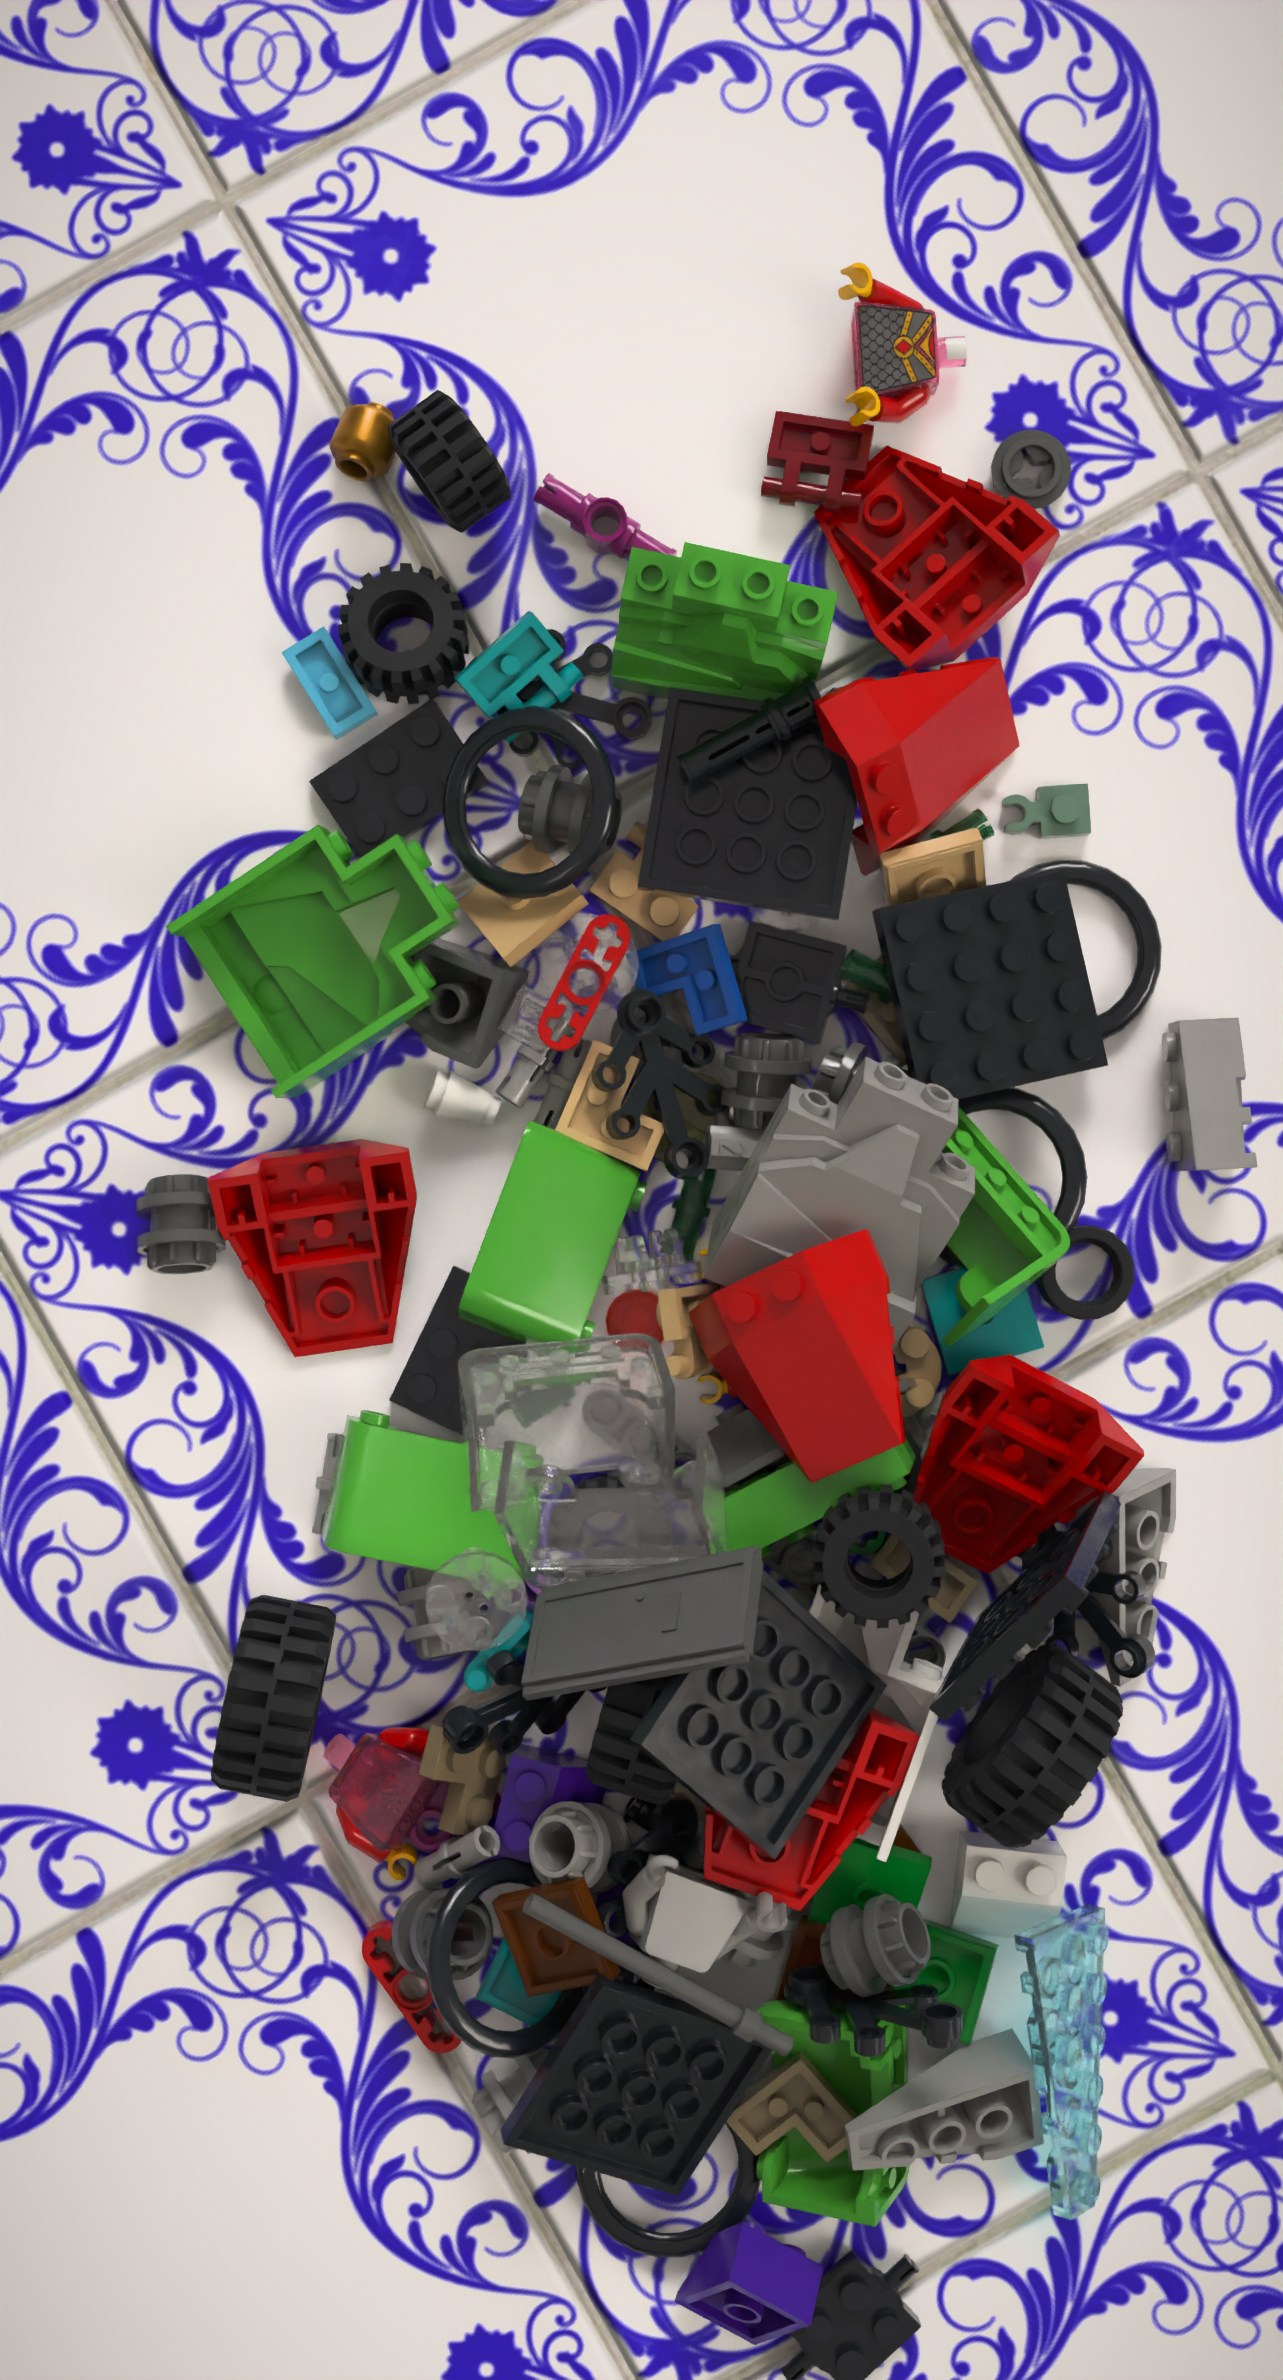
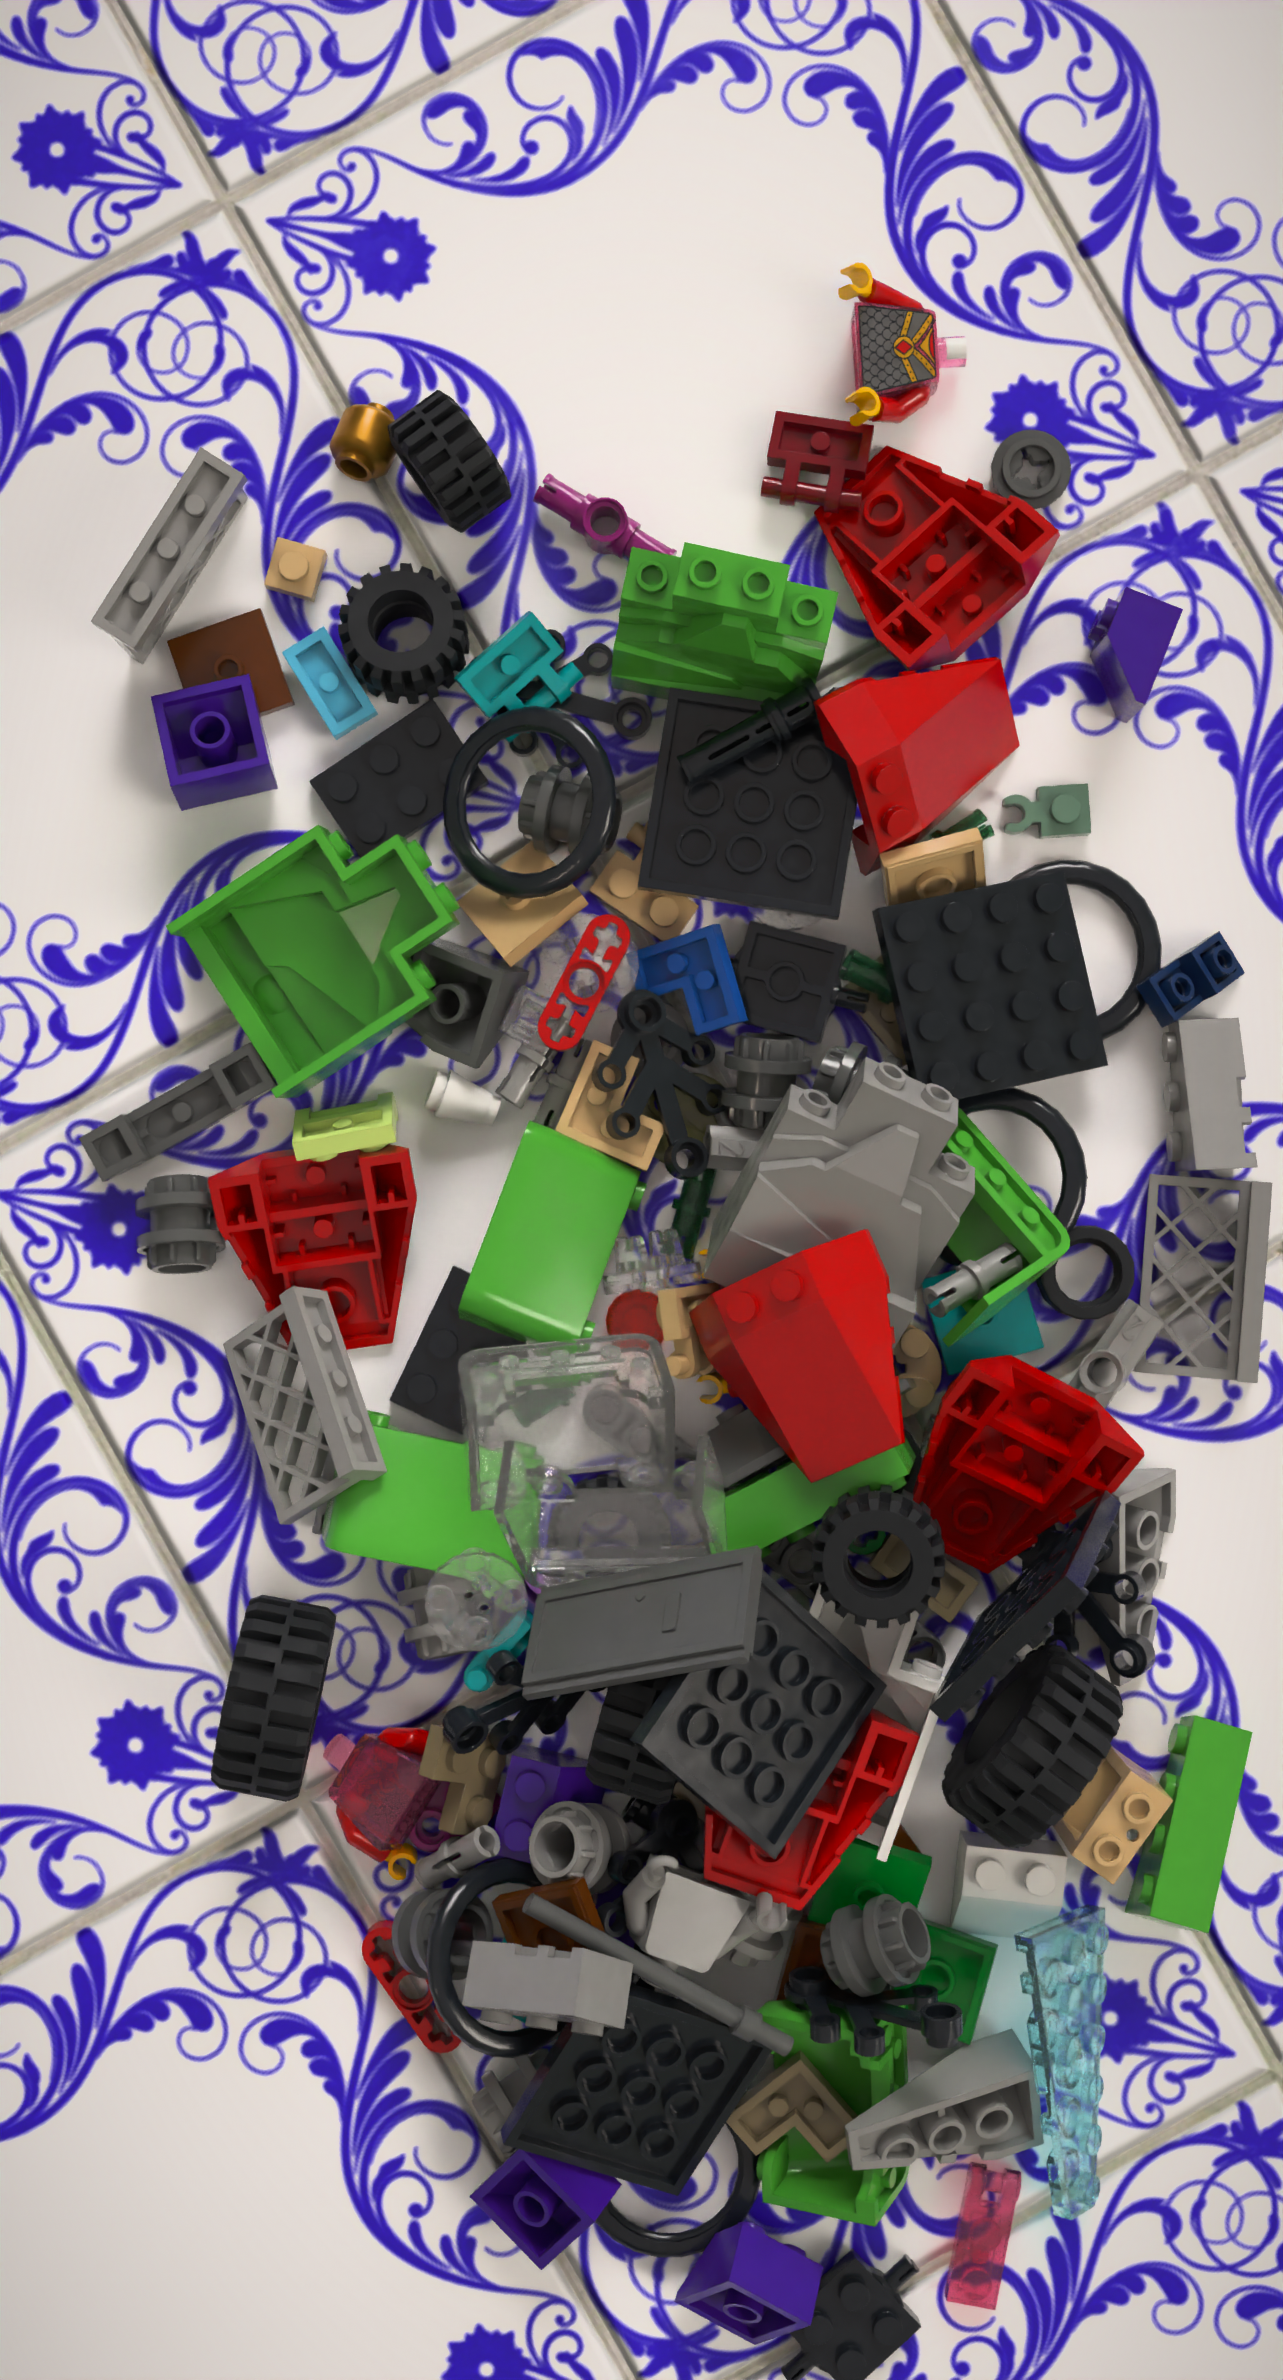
(172, 555): none -> light grey fence
(178, 1113): none -> dark grey slope
(214, 742): none -> dark purple slope
(232, 650): none -> reddish brown plate
(295, 569): none -> tan plate
(328, 1387): none -> light grey fence
(345, 1128): none -> yellowish green plate
(543, 2202): none -> dark purple slope
(548, 1986): none -> light grey wedge
(972, 1280): none -> light grey pin
(982, 2236): none -> clear pink plate
(1110, 1805): none -> tan window
(1124, 1345): none -> light grey piece
(1130, 647): none -> dark purple slope
(1189, 1844): none -> bright green wedge
(1190, 979): none -> dark blue slope
(1248, 1275): none -> light grey fence

